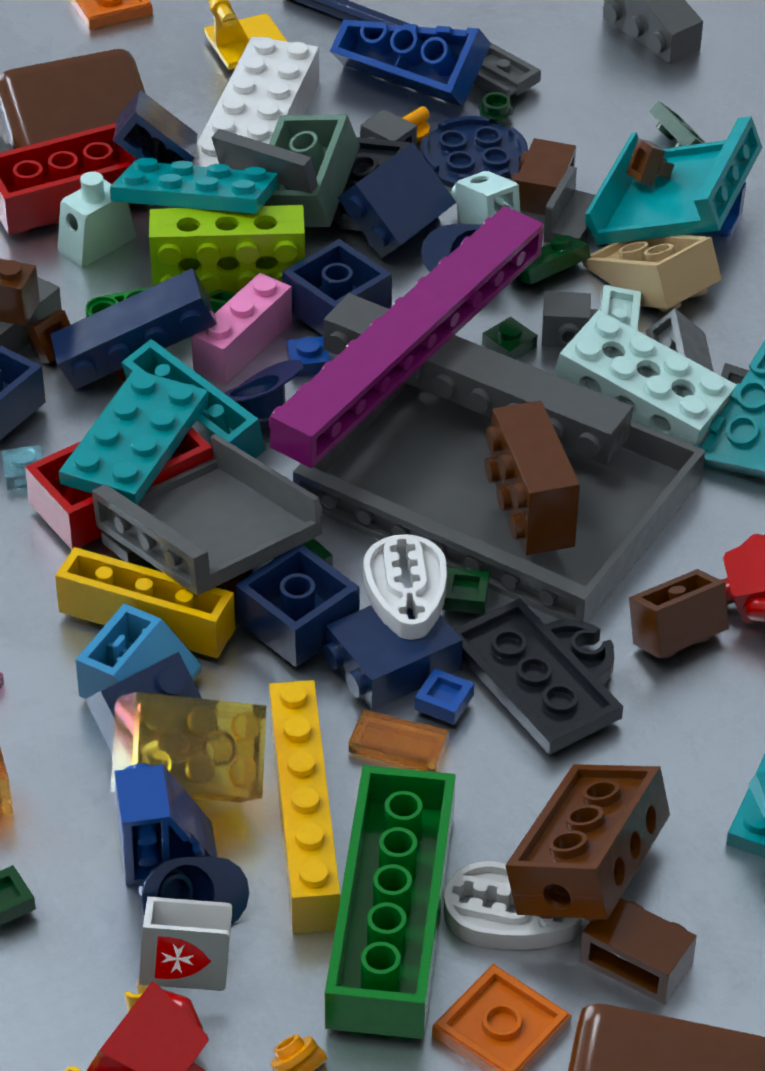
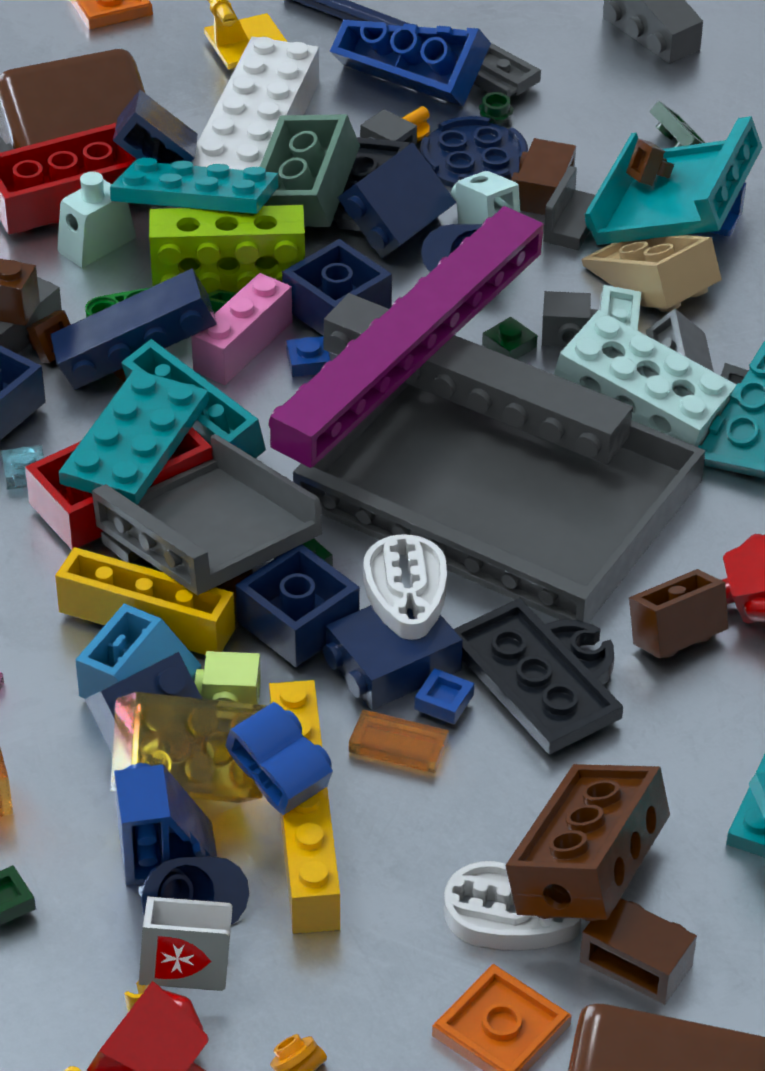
(230, 677): none -> yellowish green brick
(243, 152): dark grey tile -> none
(265, 389): dark blue piece -> none
(279, 757): none -> blue brick
(390, 903): green brick -> none
(466, 590): dark green plate -> none
(532, 478): reddish brown brick -> none
(555, 257): dark green plate -> none

